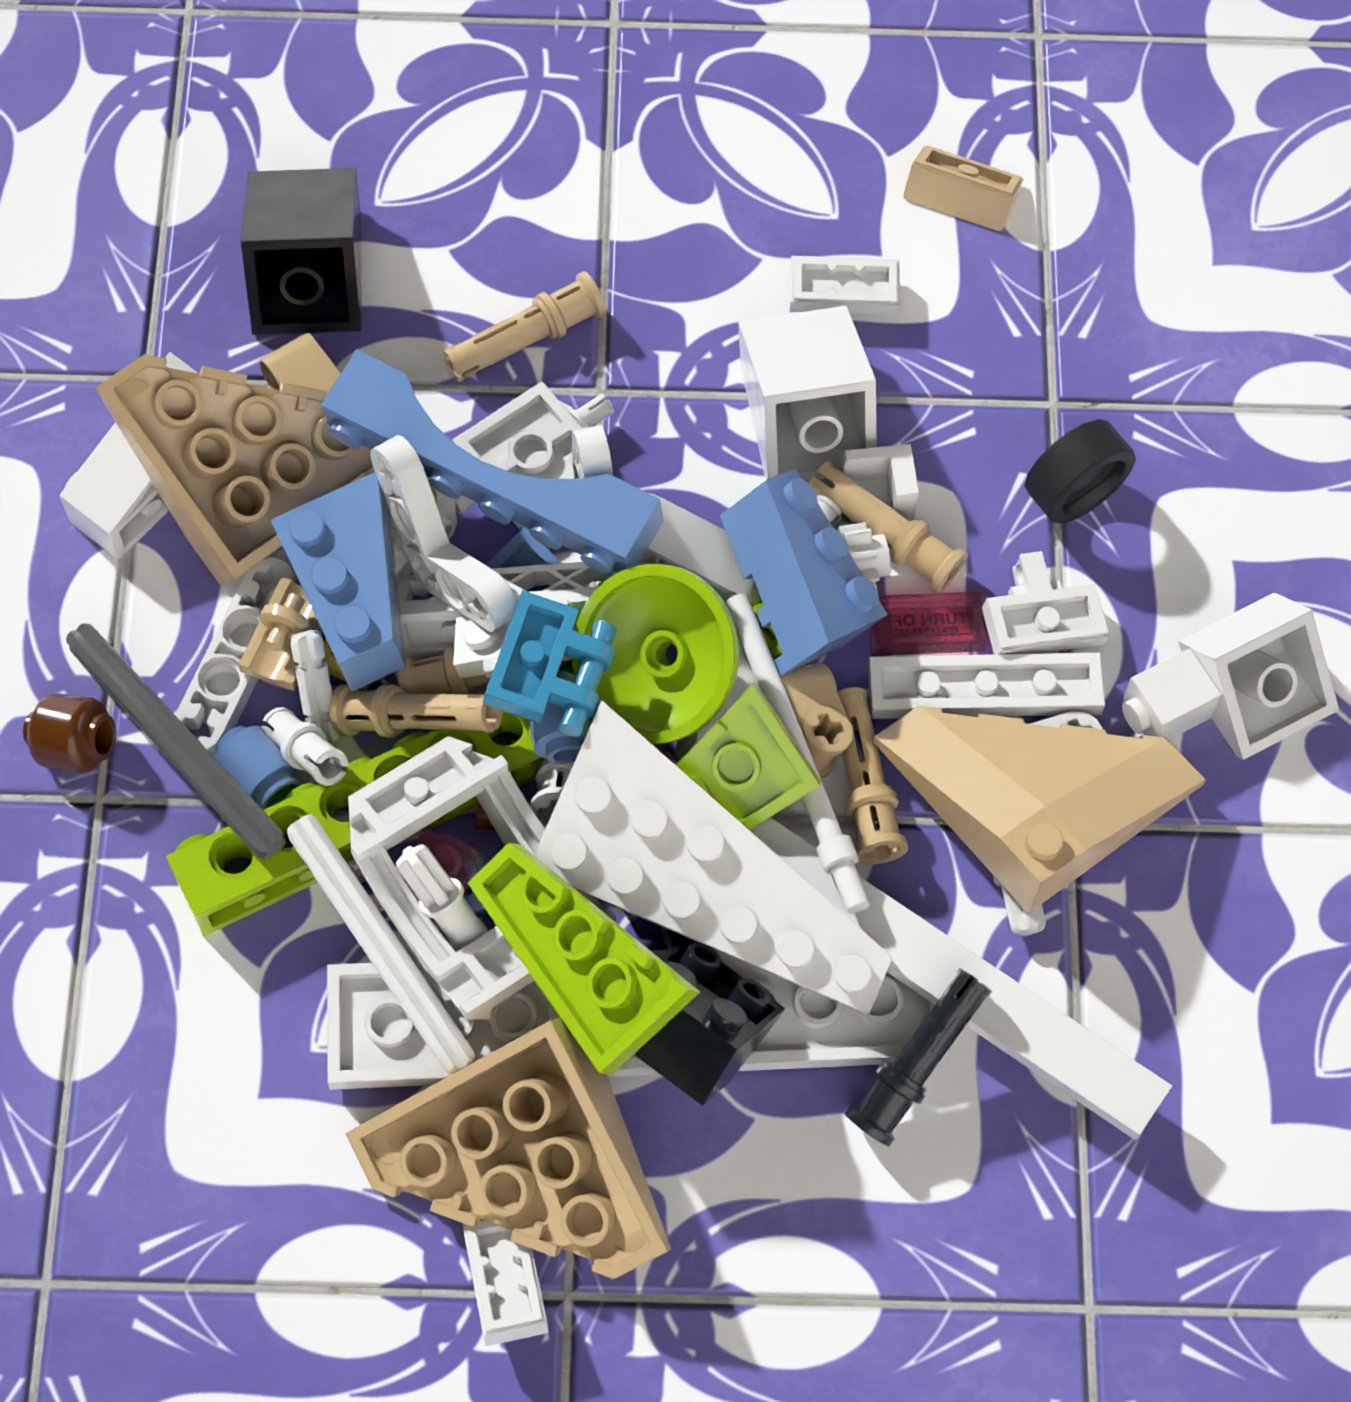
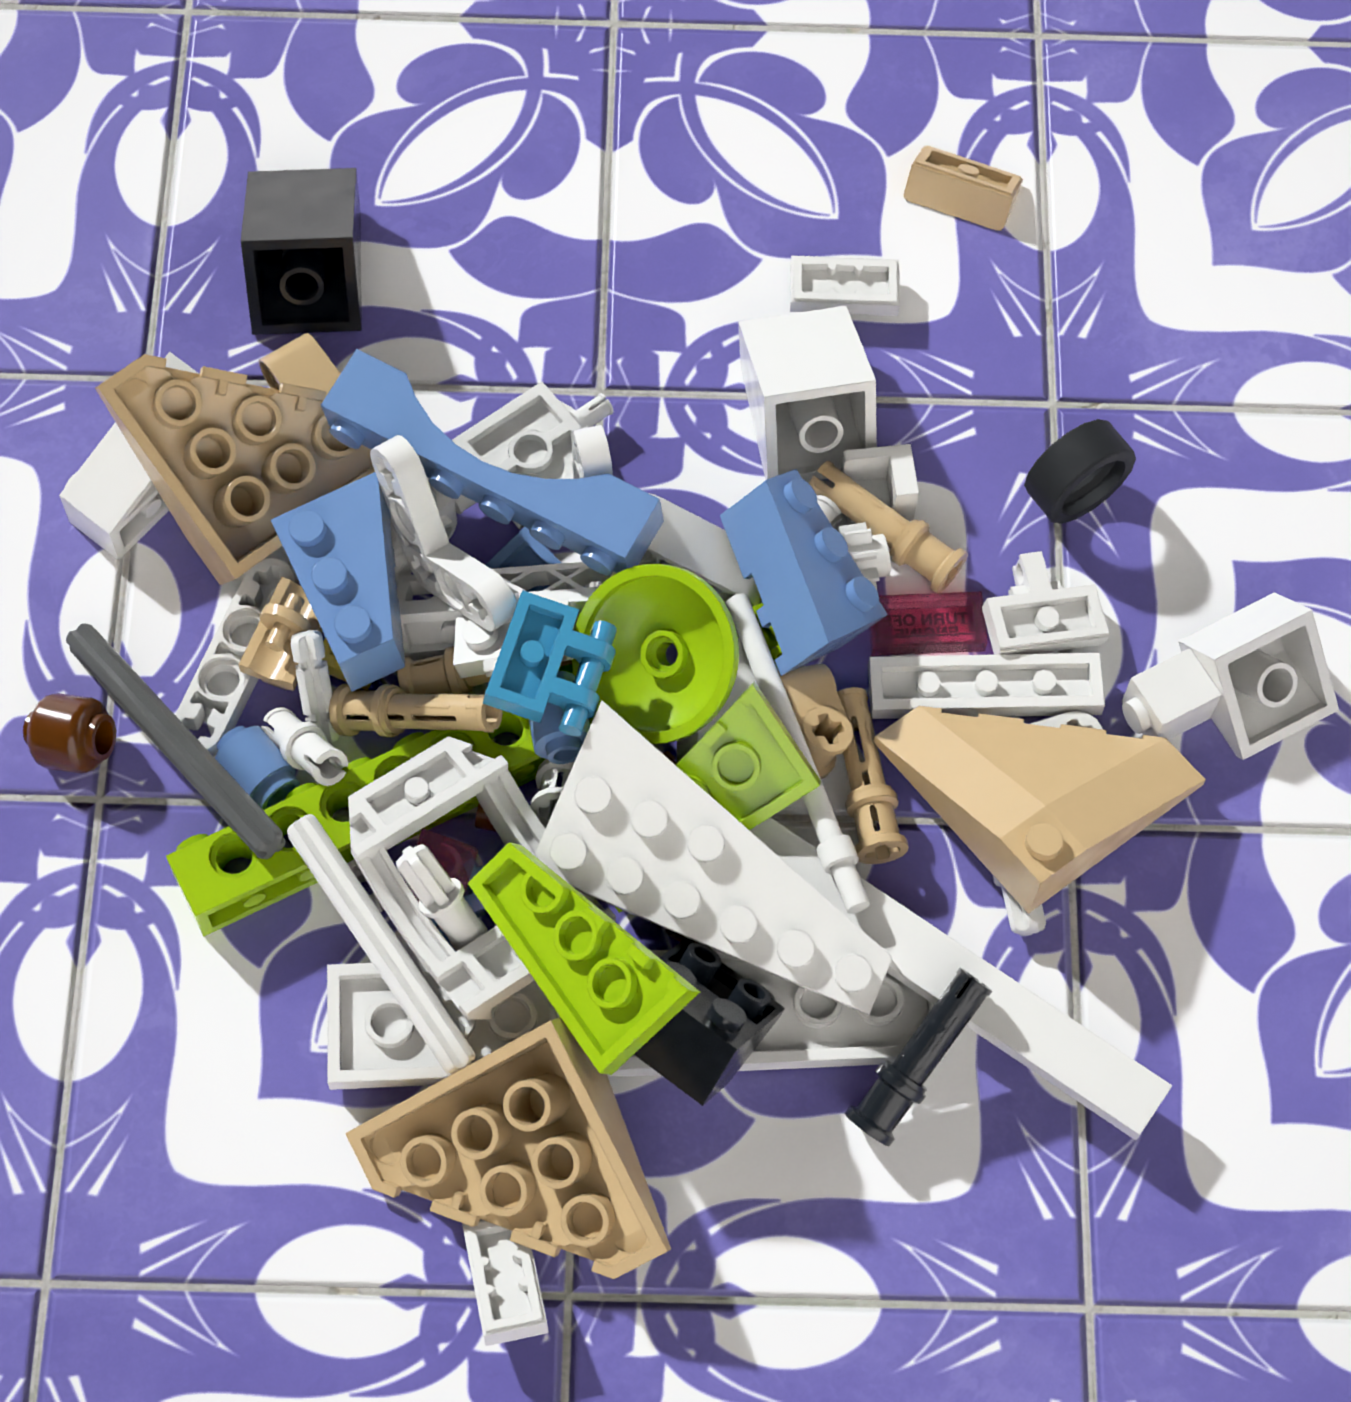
(546, 317): tan pin -> none

